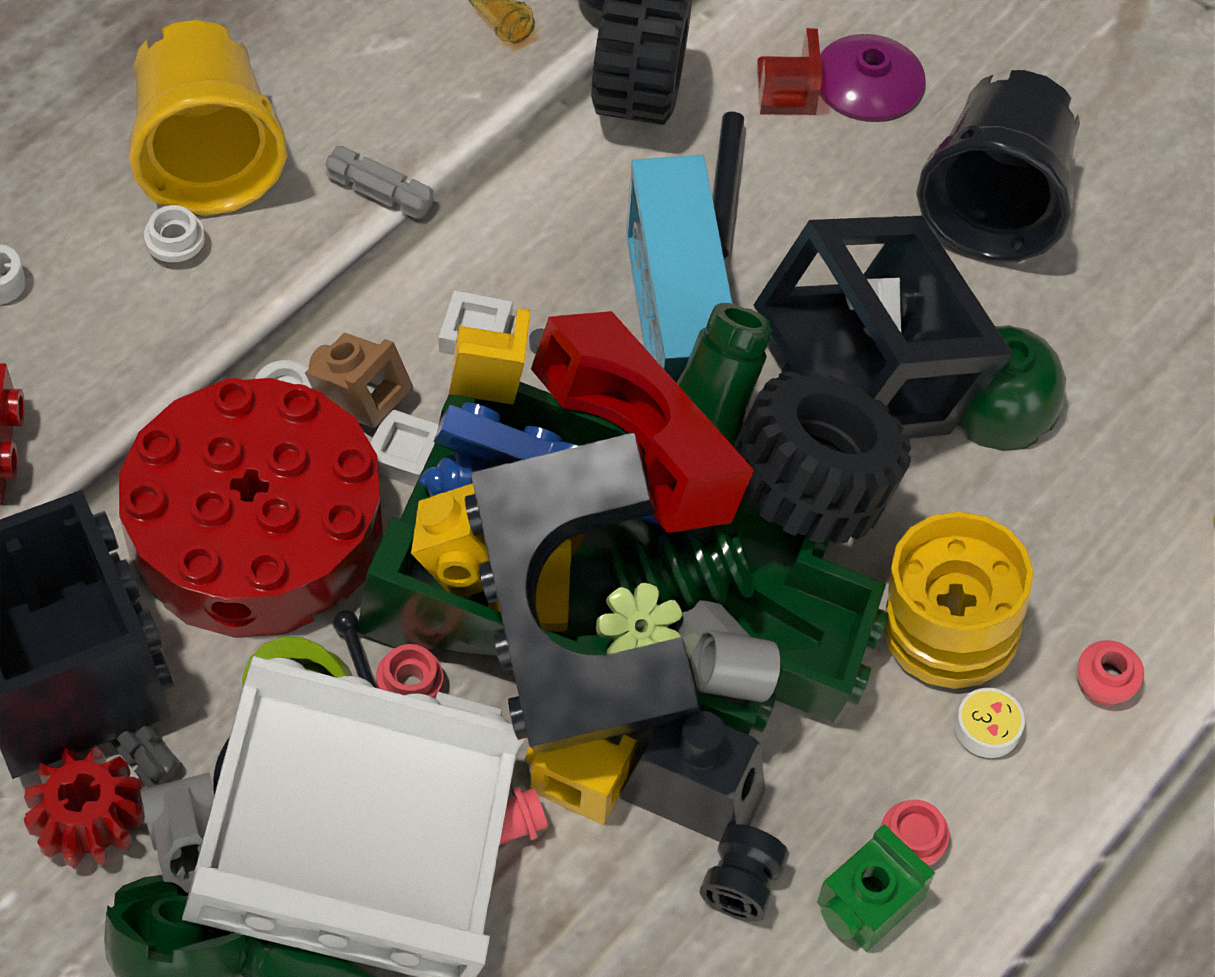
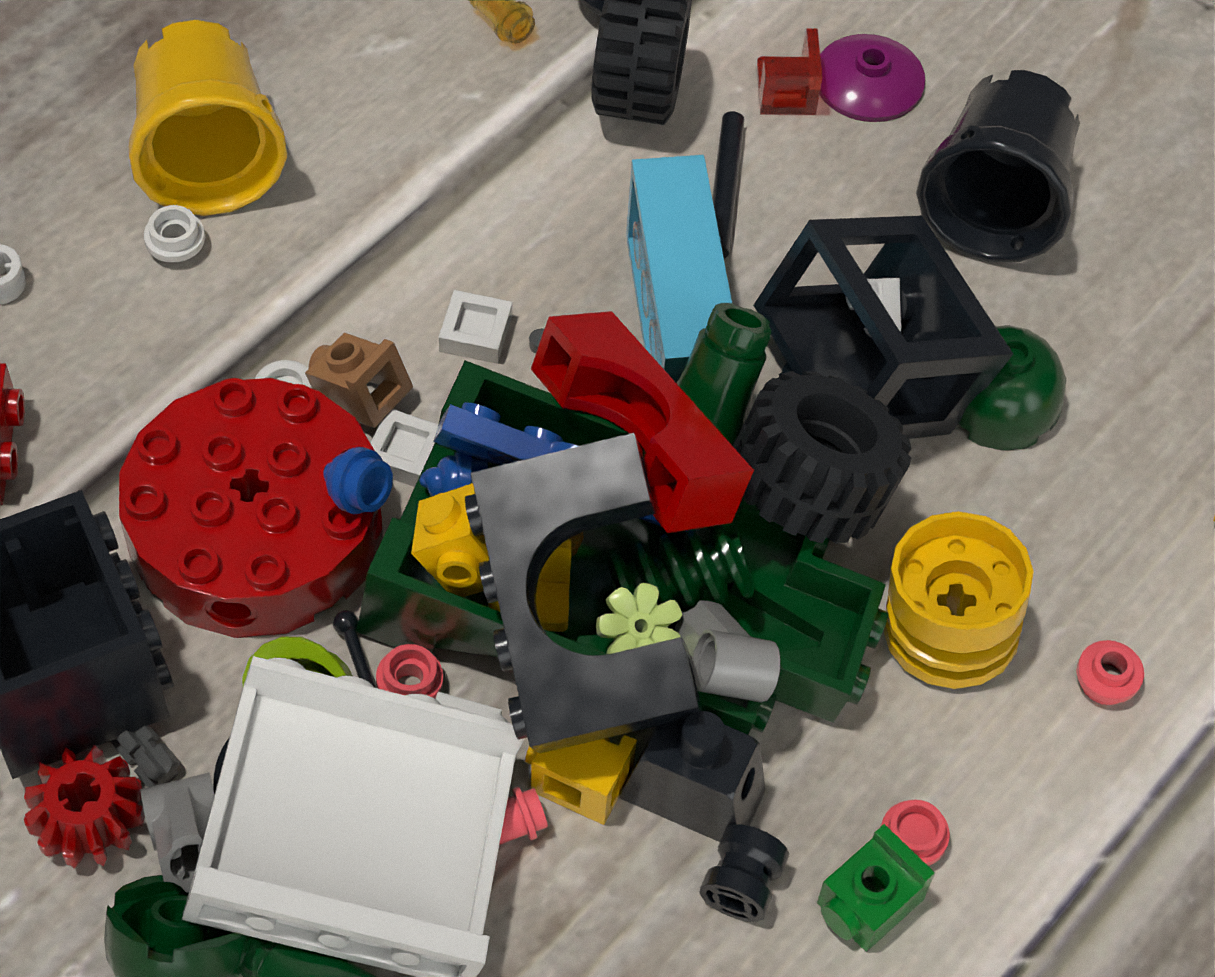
(358, 480): none -> blue plate
(379, 182): light grey axle -> none
(490, 362): yellow panel -> none
(989, 722): tile -> none

